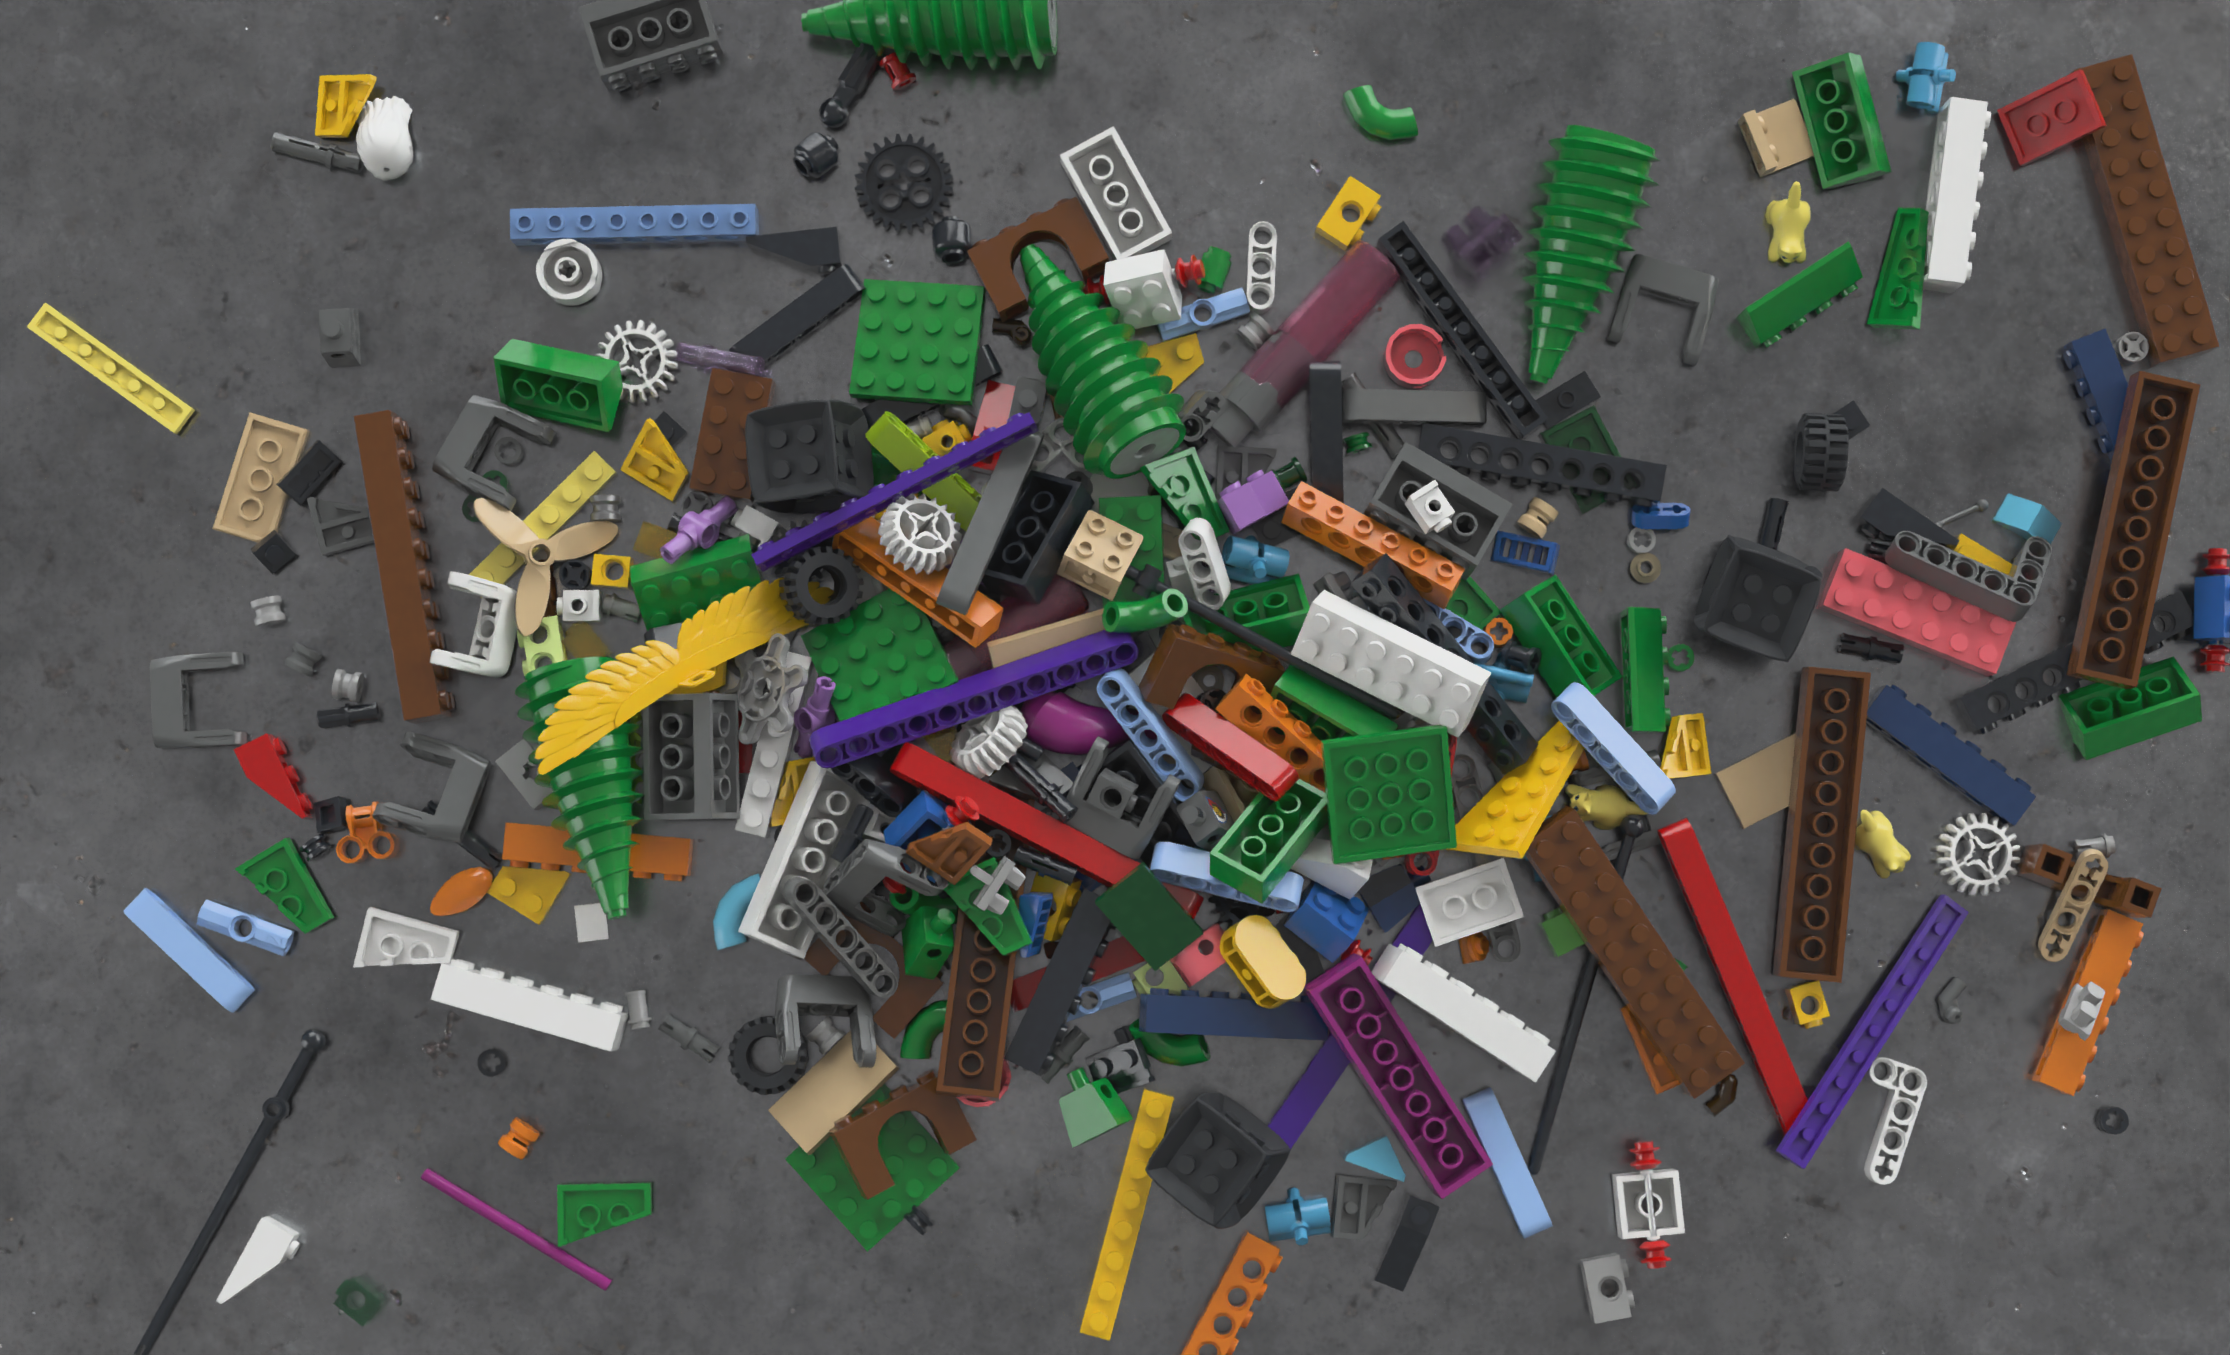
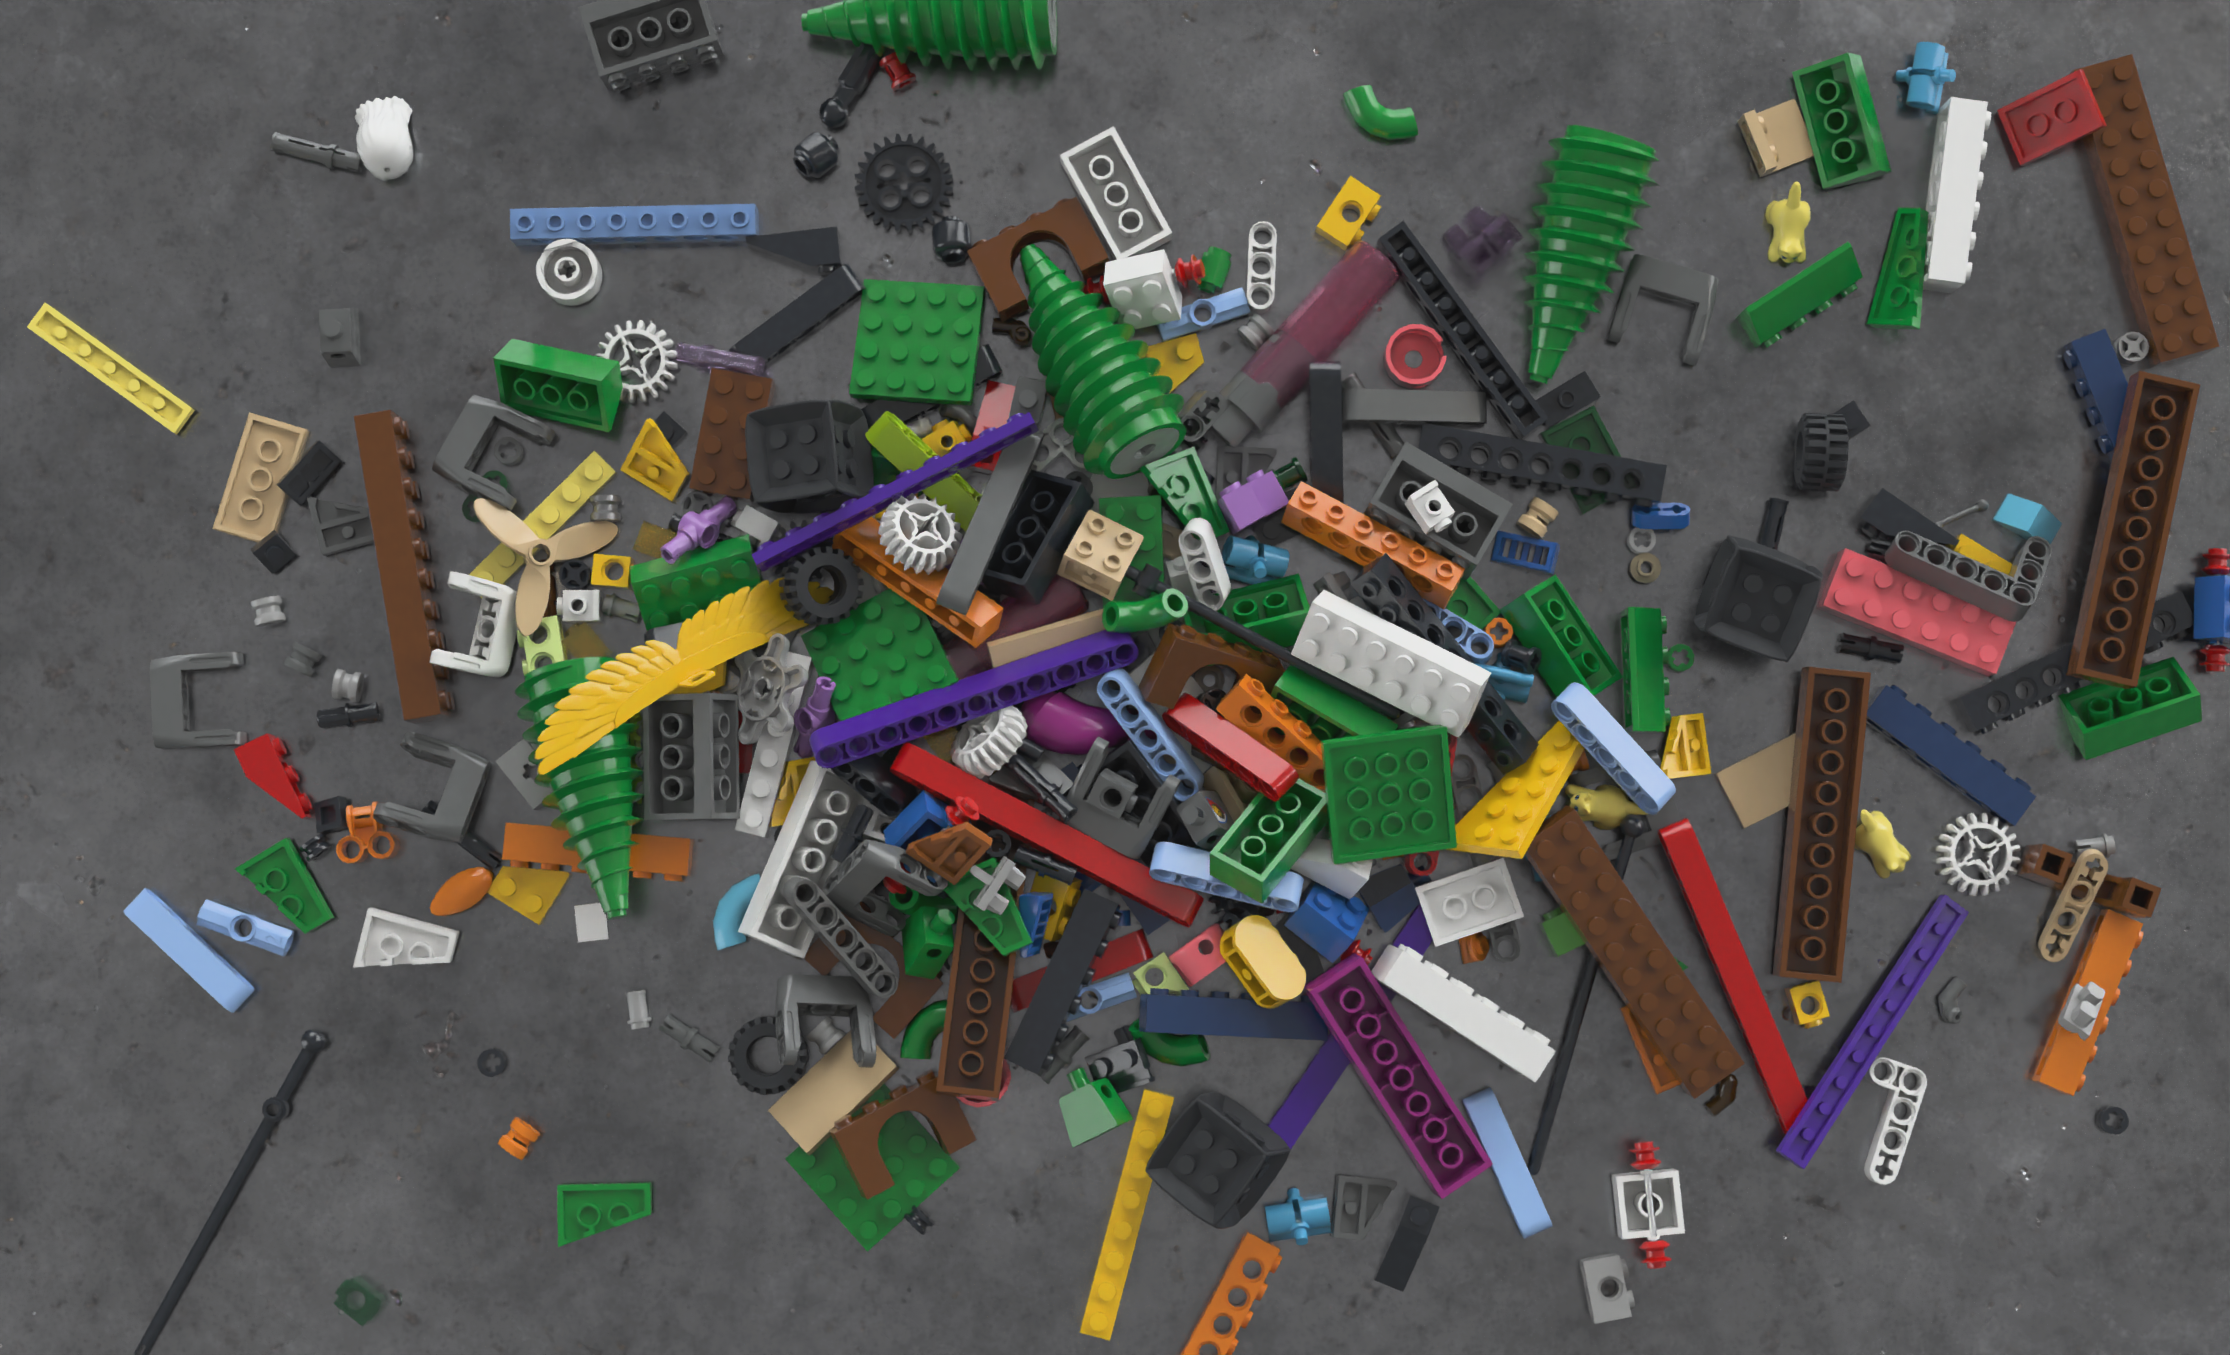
(264, 1252): white slope -> none
(341, 103): yellow wing -> none
(516, 1229): magenta piece -> none
(530, 1006): white brick -> none
(1149, 916): dark green tile -> none
(1357, 443): green bush -> none
(1378, 1157): medium azure slope -> none

